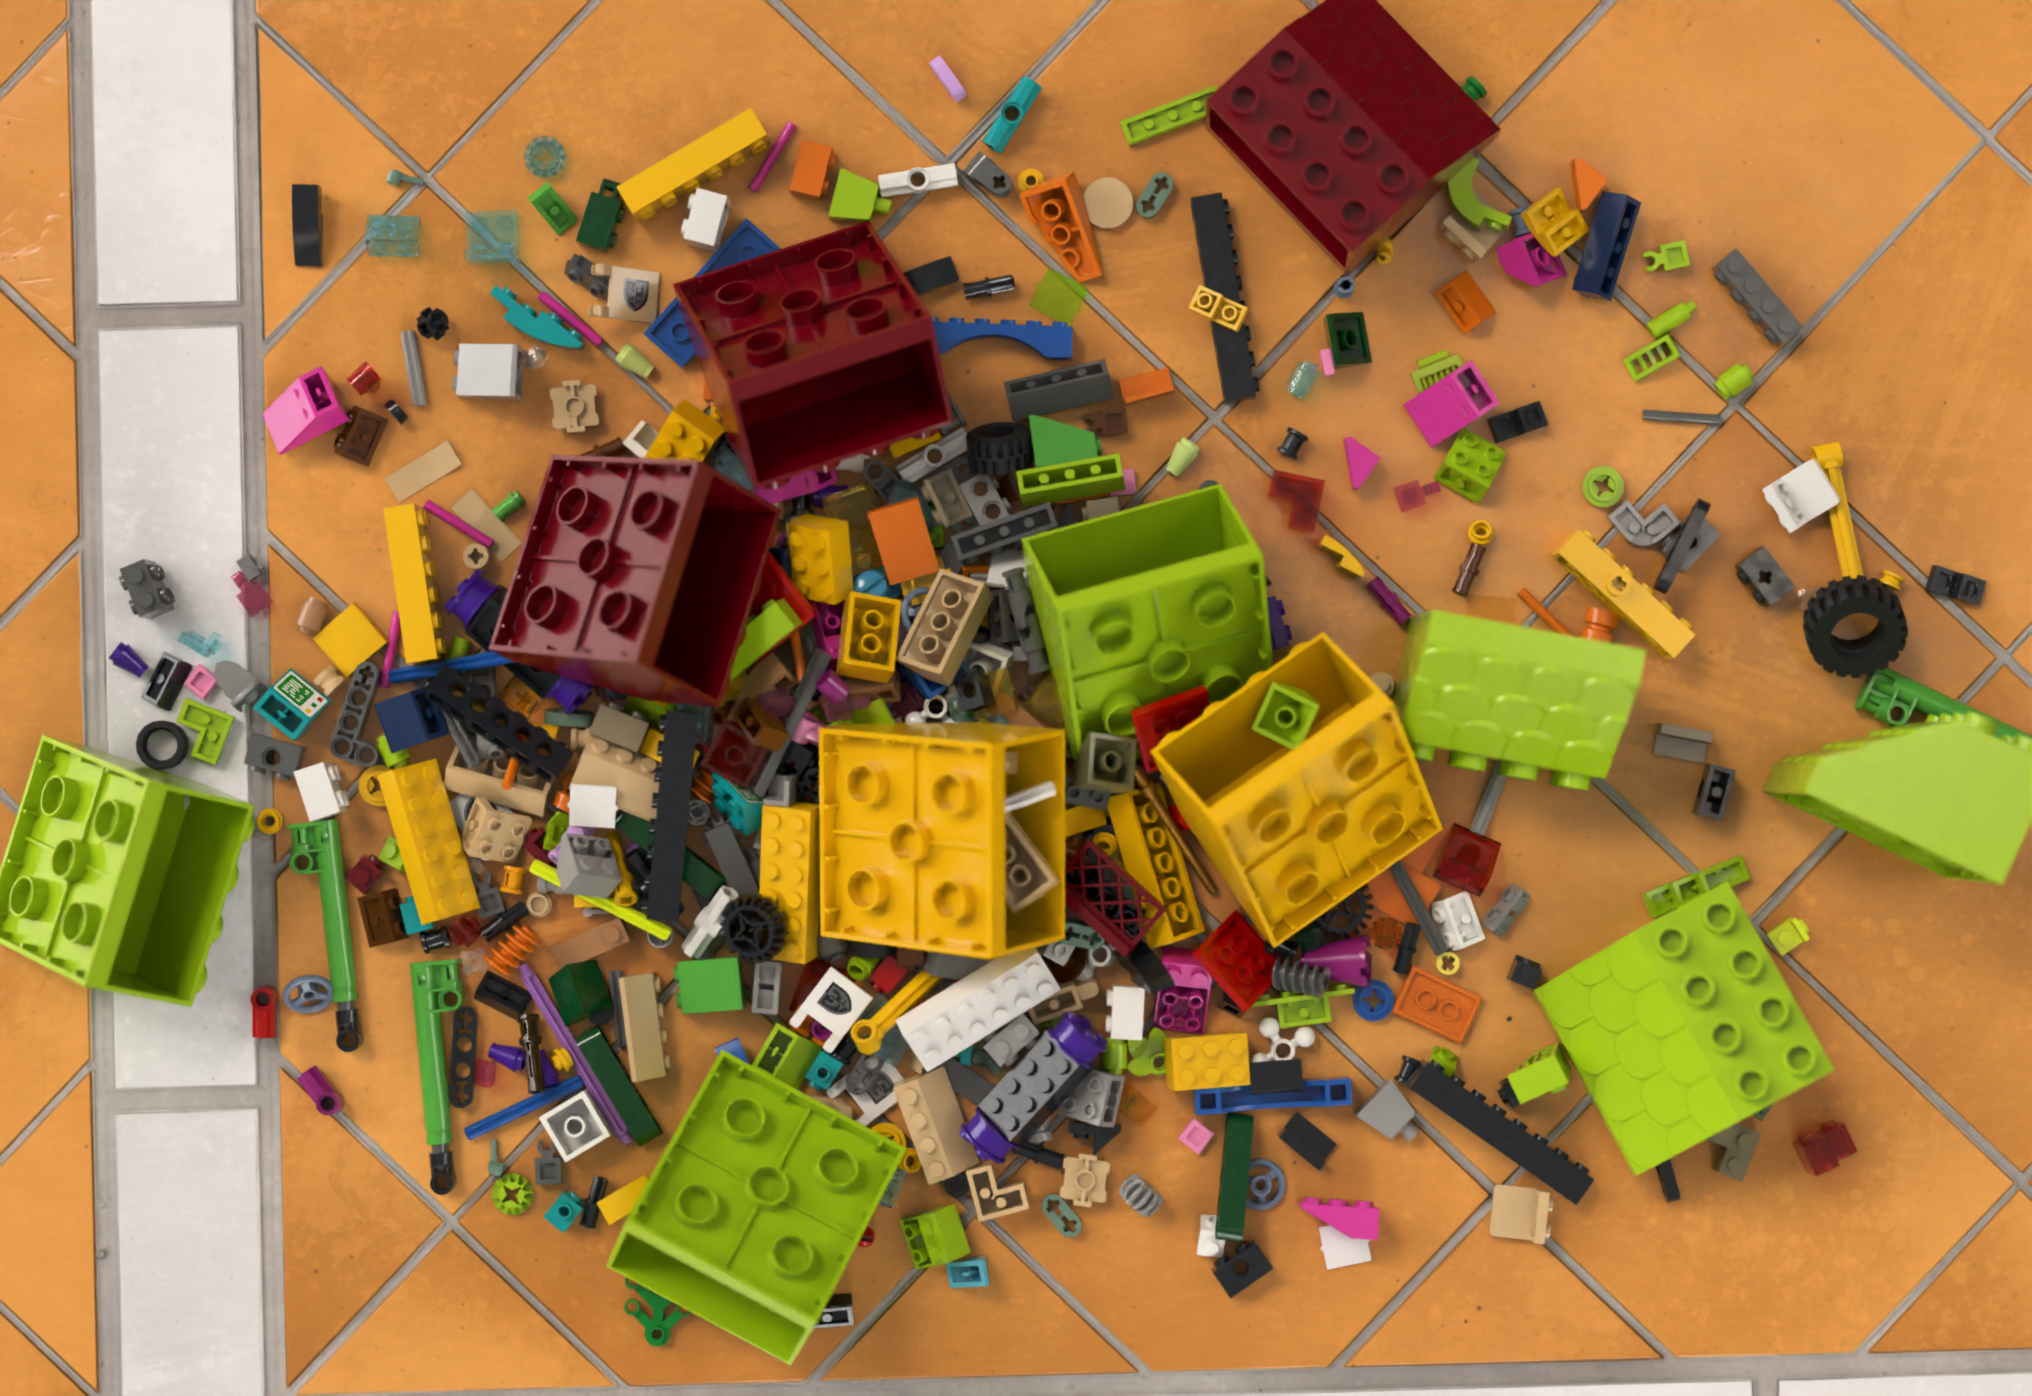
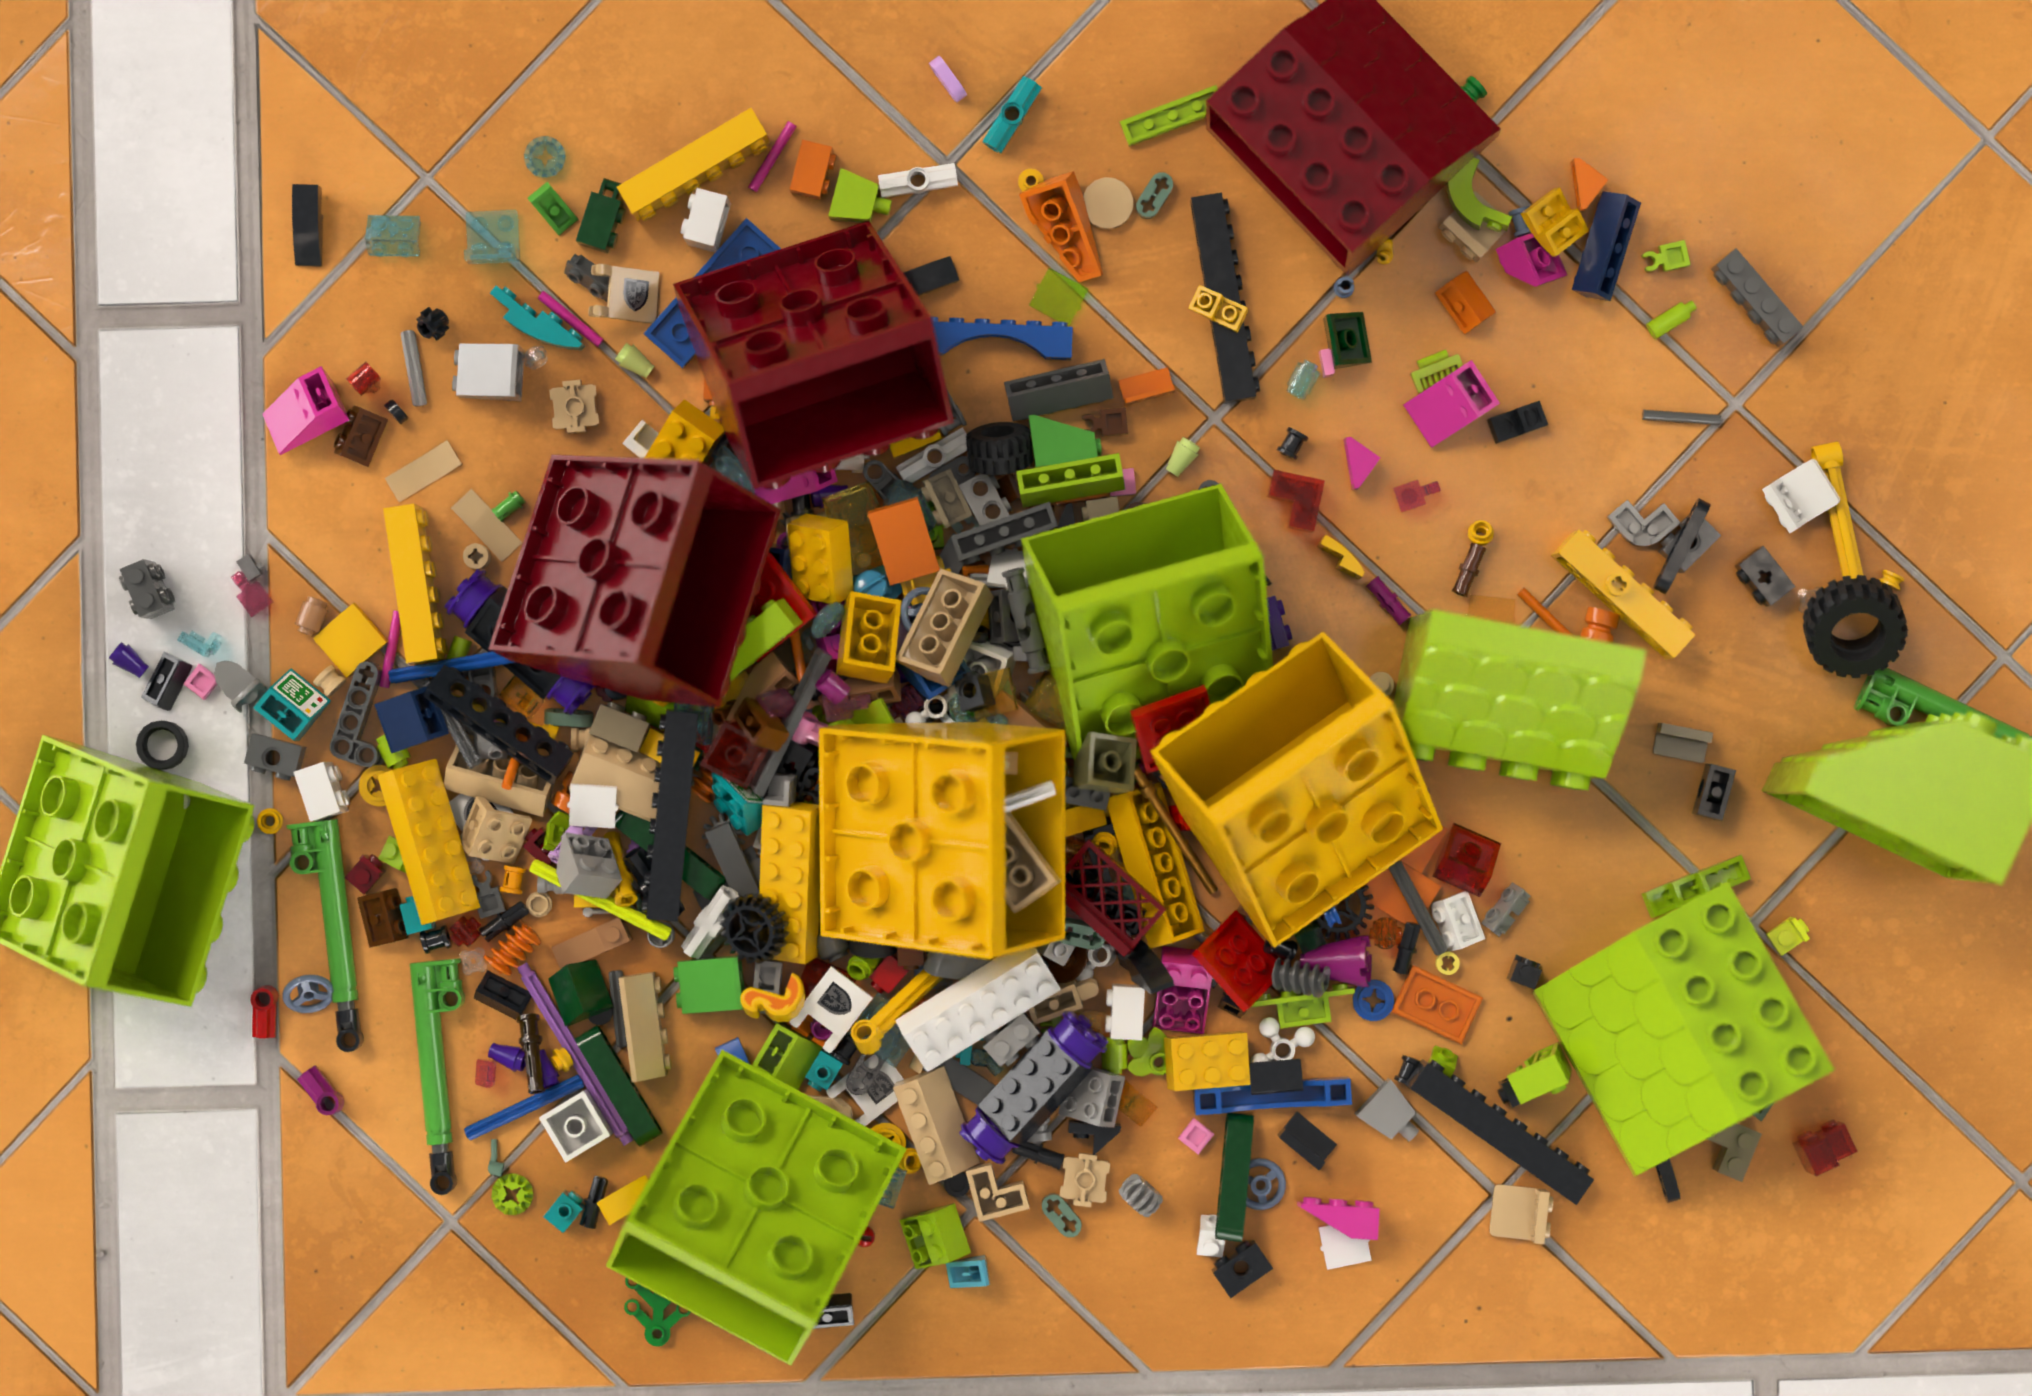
(213, 729): lime plate -> none
(395, 177): sand green hand -> none
(458, 524): dark pink bar -> none
(467, 1057): black beam -> none
(548, 1168): dark grey plate -> none
(609, 449): reddish brown pin -> none
(701, 810): light grey wheel -> none
(776, 1006): none -> yellow animal
(827, 619): none -> clear light blue gear
(986, 172): dark grey piece -> none
(988, 286): black axle -> none
(1286, 715): lime slope -> none
(1332, 917): none -> blue bush
(1470, 465): lime bracket -> none
(1488, 801): light grey axle -> none
(1614, 483): lime gear -> none
(1647, 349): lime slope -> none
(1733, 381): lime brick -> none
(1955, 585): black slope -> none

